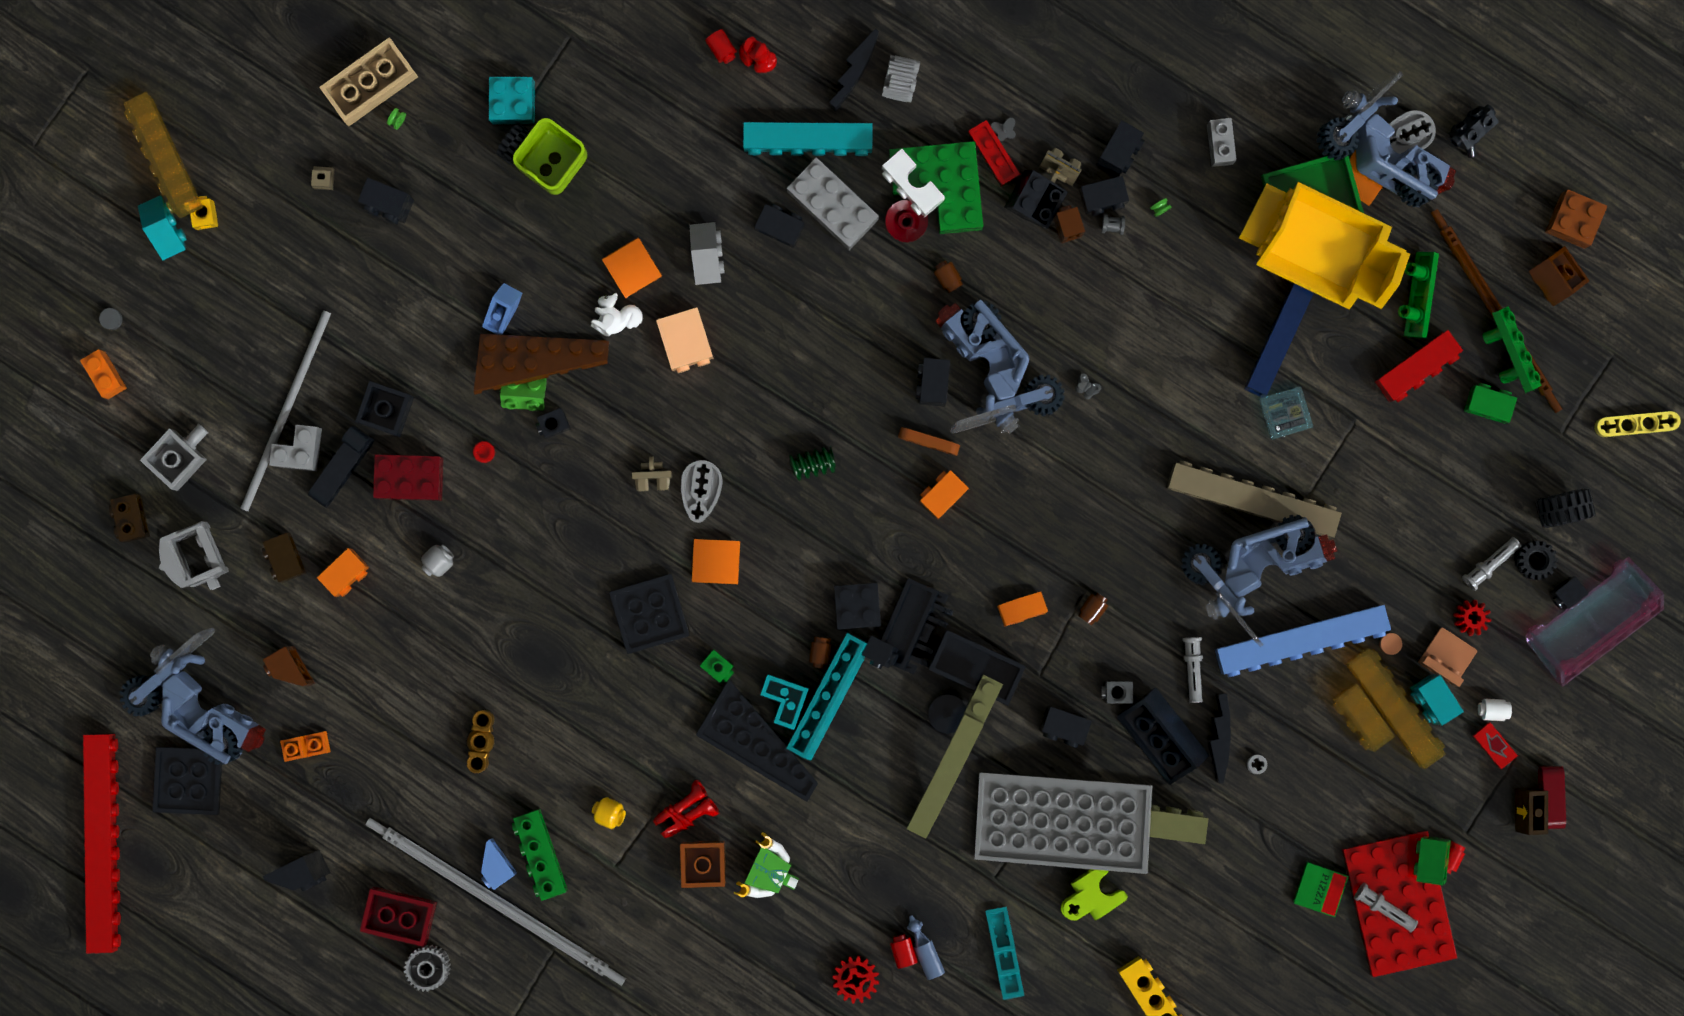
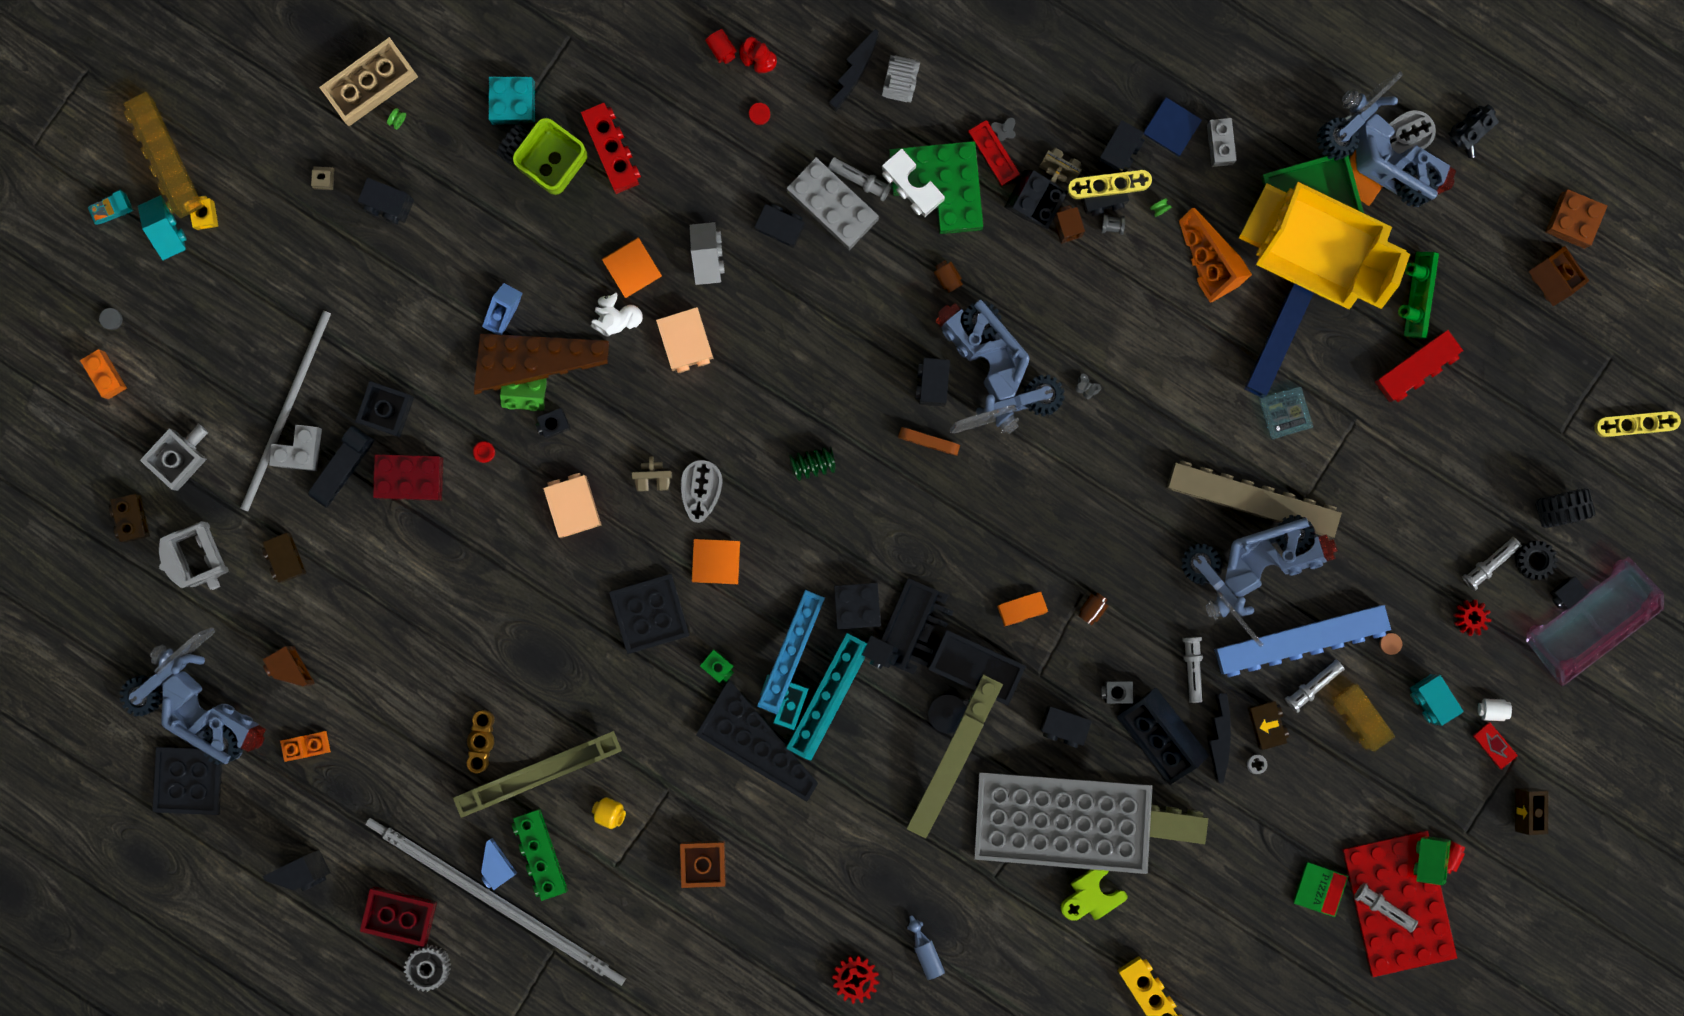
(101, 843): red brick -> none
(110, 208): none -> teal leg
(343, 573): orange brick -> none
(437, 560): light grey head -> none
(537, 774): none -> olive slope
(572, 505): none -> light nougat brick
(593, 119): none -> red brick
(681, 820): red piece -> none
(759, 113): none -> red tile
(768, 871): torso -> none
(791, 652): none -> dark azure tile
(808, 137): teal brick -> none
(820, 652): reddish brown brick -> none
(869, 183): none -> light grey pin
(895, 227): dark red dish -> none
(903, 951): red brick -> none
(943, 494): orange brick -> none
(1004, 953): teal slope -> none
(1110, 188): none -> light yellow beam
(1172, 127): none -> dark blue tile
(1216, 261): none -> orange wedge
(1268, 725): none -> dark brown brick
(1307, 694): none -> light grey pin
(1395, 708): clear yellow brick -> none
(1448, 657): nougat bracket -> none
(1485, 293): reddish brown axle -> none
(1490, 403): green brick -> none
(1514, 342): green plate -> none
(1553, 780): dark red beam -> none

